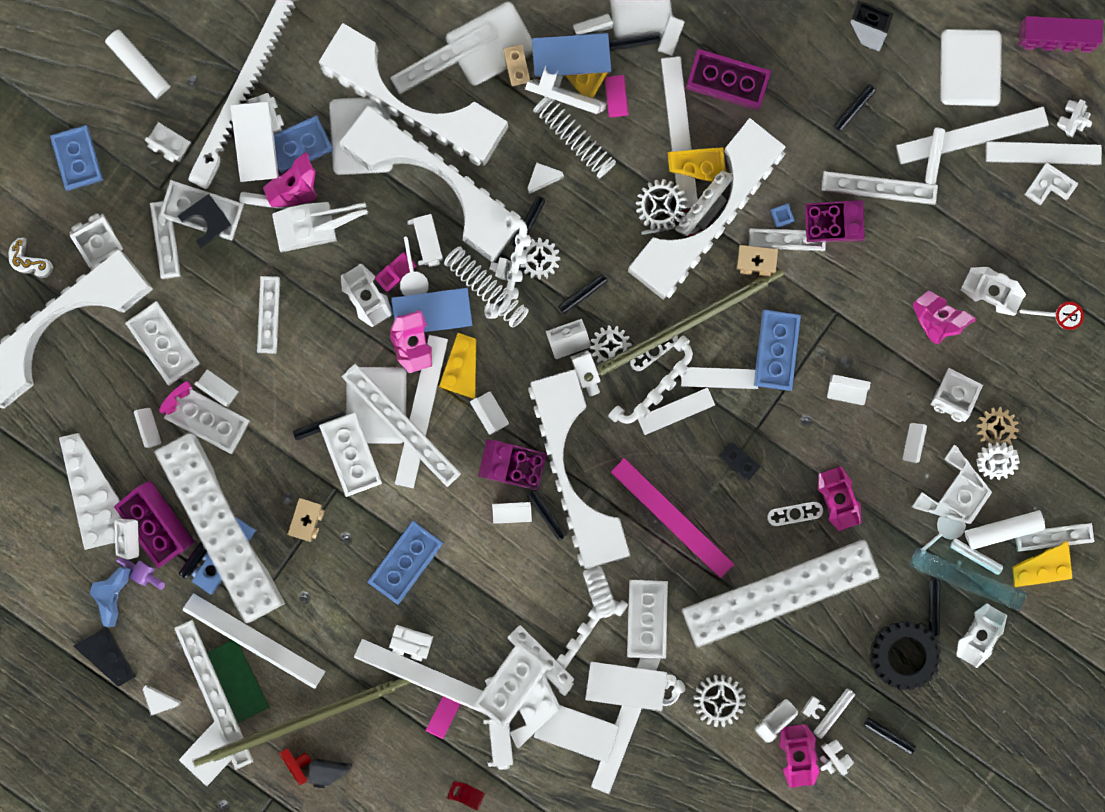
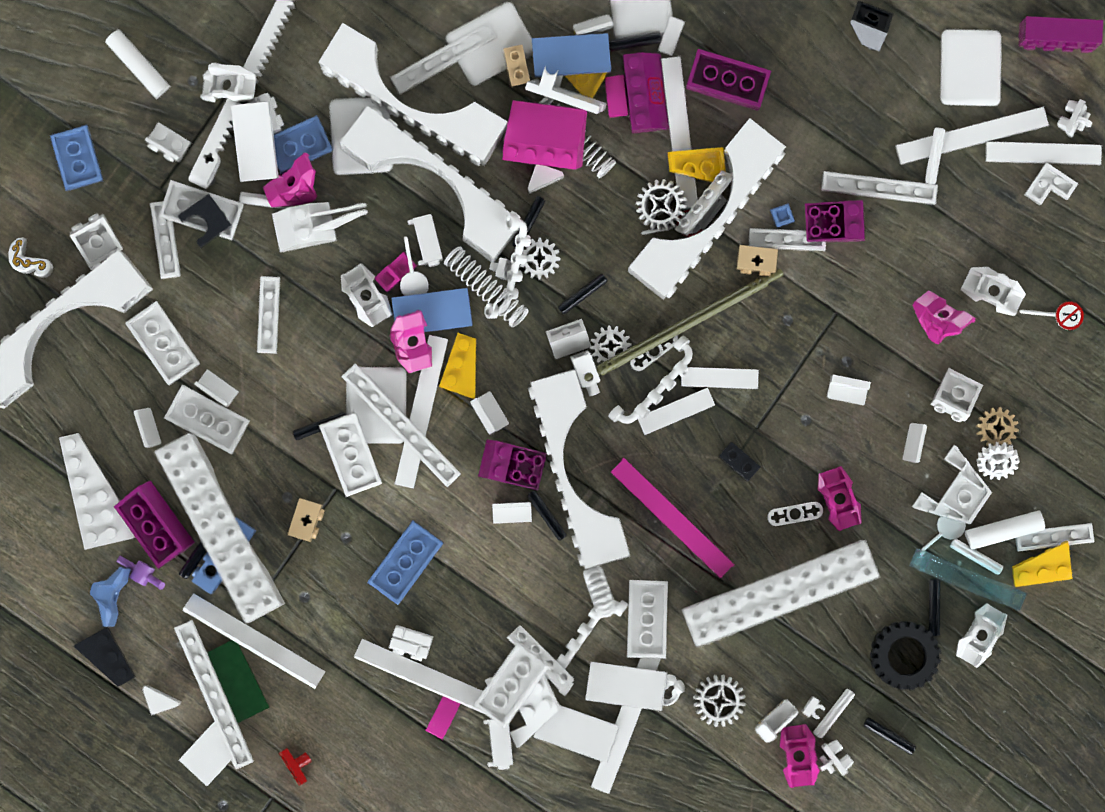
(126, 538): white slope -> none
(171, 402): dark pink slope -> none
(241, 79): none -> white piece
(301, 721): olive axle -> none
(326, 772): black slope -> none
(466, 795): dark red bracket -> none
(545, 135): none -> dark pink slope
(645, 92): none -> magenta slope
(777, 350): medium blue tile -> none
(854, 108): black axle -> none

